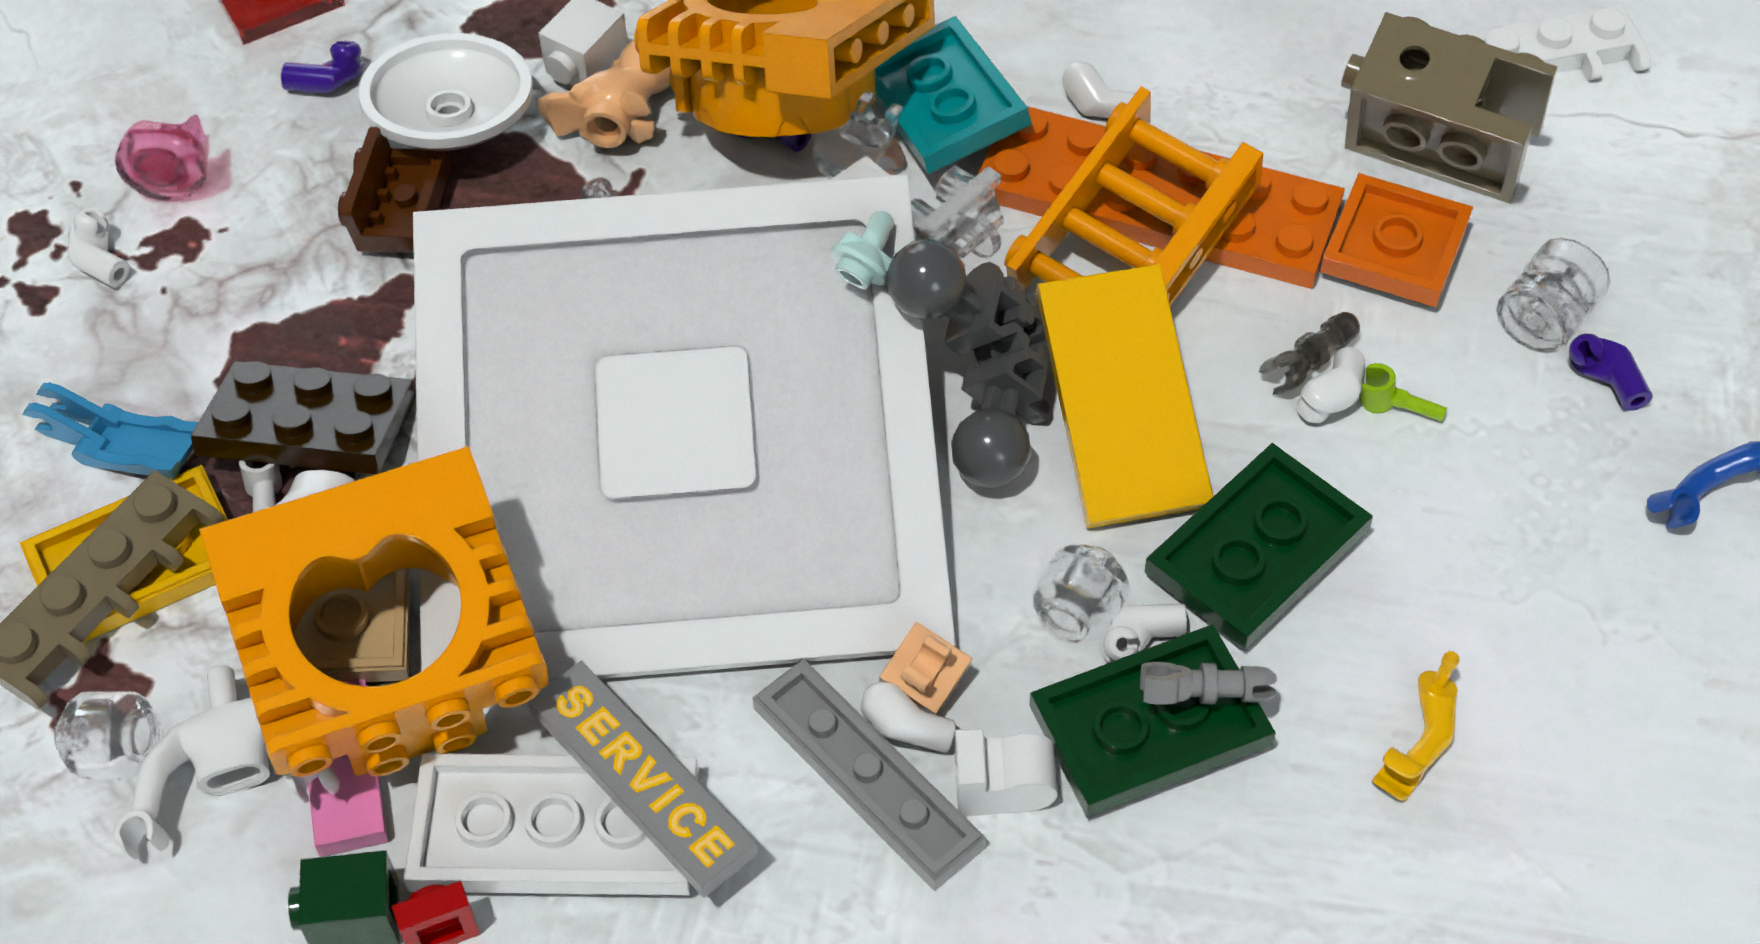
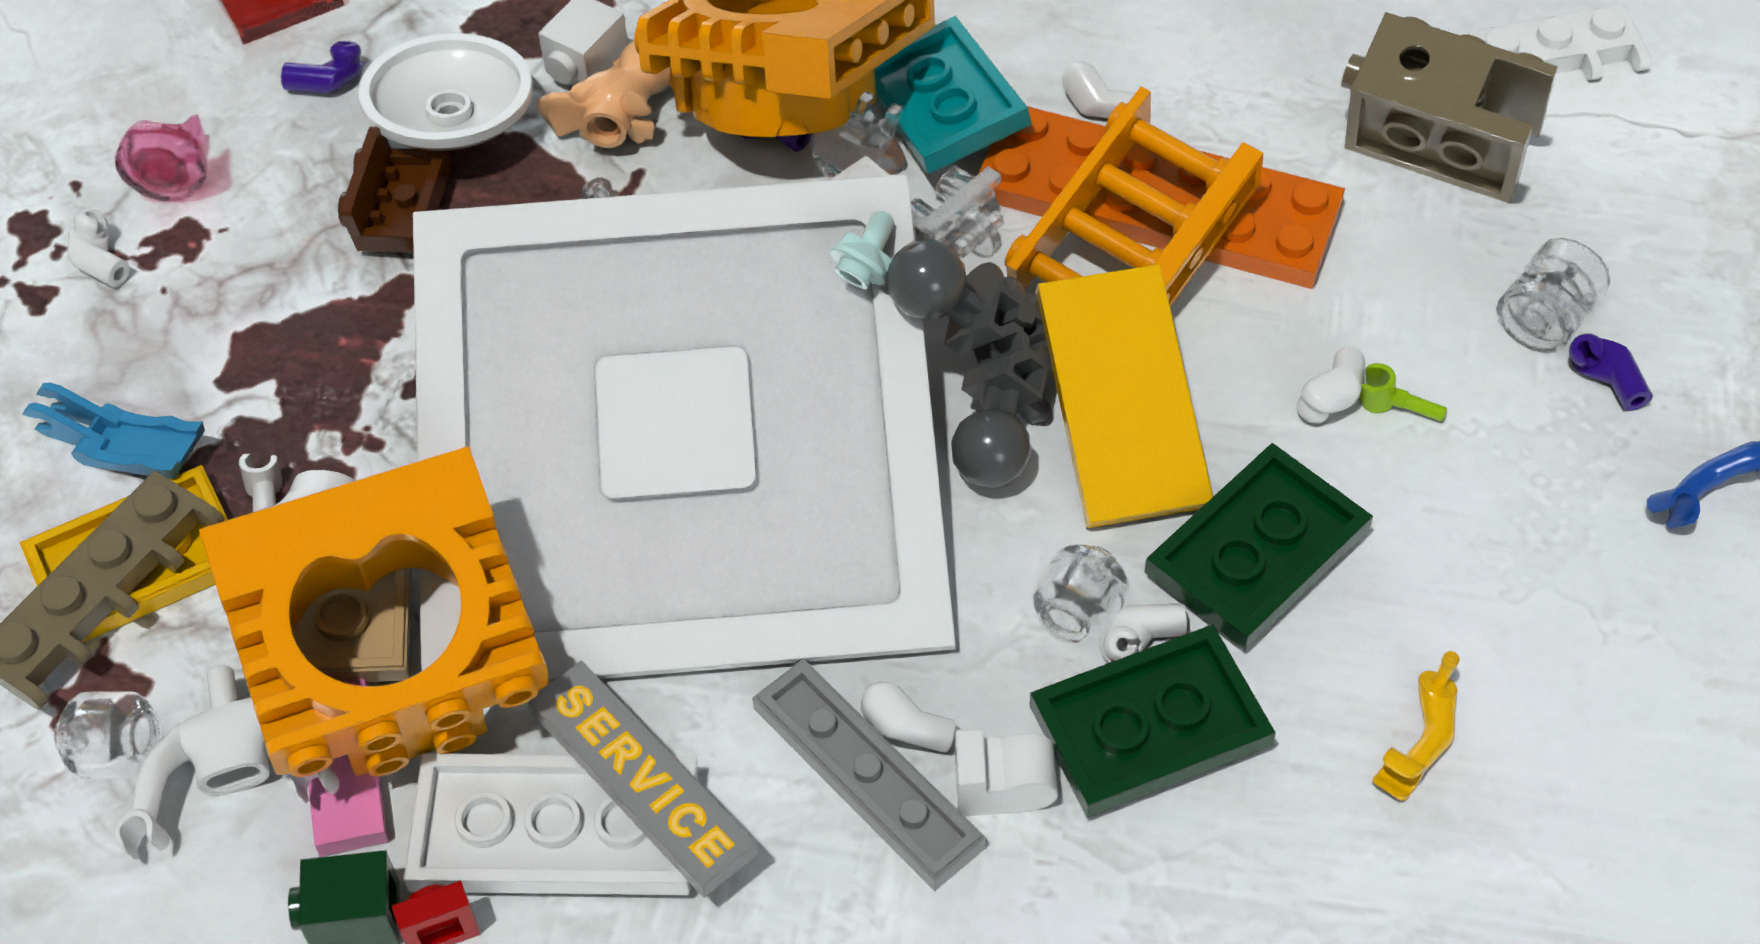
(304, 417): plate -> none
(926, 668): light nougat tile -> none
(1172, 683): light grey piece -> none
(1313, 350): clear smoke piece -> none
(1396, 239): orange plate -> none

